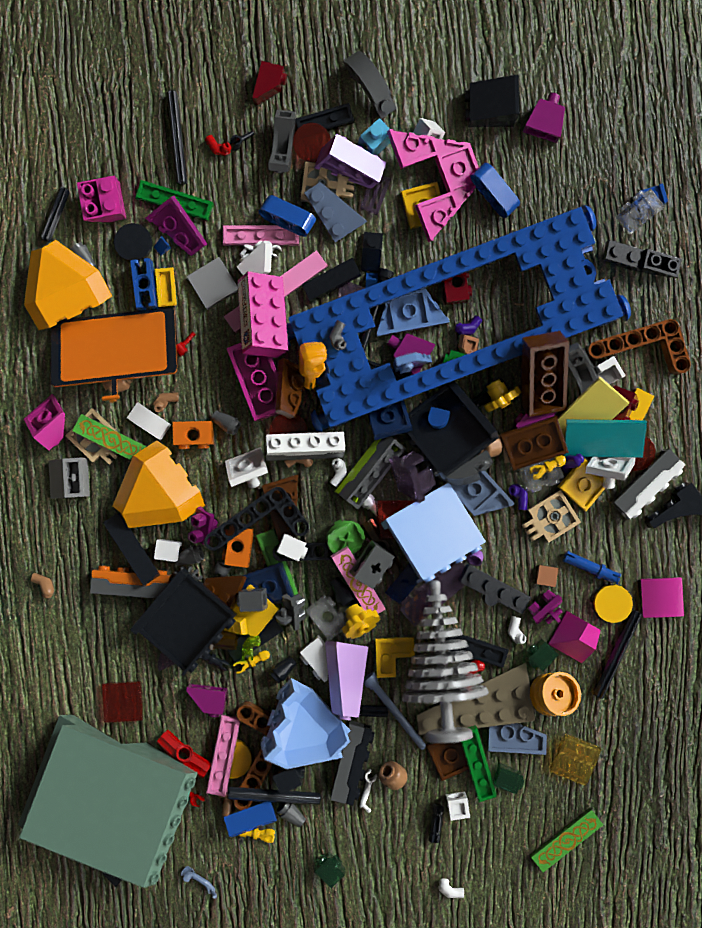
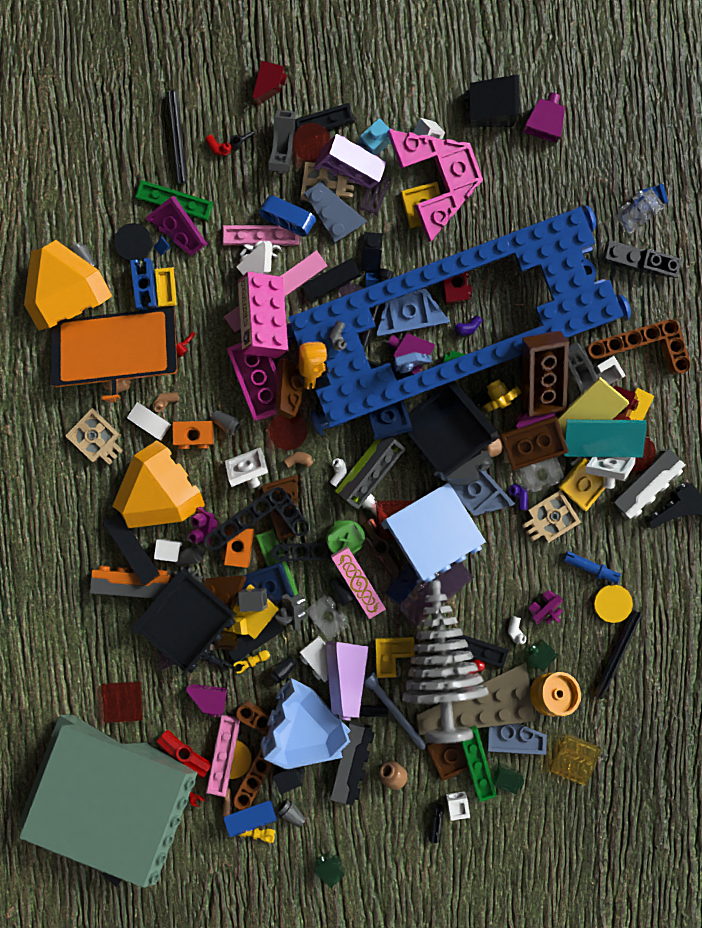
(45, 584): medium nougat arm -> none
(47, 422): dark pink slope -> none
(54, 214): black axle -> none
(69, 478): light grey slope -> none
(101, 200): dark pink slope -> none
(107, 437): bright green tile -> none
(189, 873): sand blue piece -> none
(213, 283): light grey tile -> none
(221, 568): dark grey hinge -> none
(248, 645): clear neon green arm -> none
(273, 795): black axle -> none
(292, 547): white brick -> none
(304, 446): white piece -> none
(359, 621): yellow plant -> none
(367, 75): dark grey arch -> none
(369, 781): white piece -> none
(374, 555): dark grey brick -> none
(408, 479): clear purple panel -> none
(438, 417): blue tile -> none
(448, 891): white arm -> none
(467, 344): nougat tile -> none
(475, 559): medium lavender hinge -> none
(493, 589): black hinge -> none
(495, 190): beam -> none
(546, 575): nougat tile -> none
(547, 467): yellow piece -> none
(566, 840): bright green tile -> none
(572, 462): dark purple arm -> none
(575, 637): dark pink slope -> none
(662, 597): dark pink slope -> none

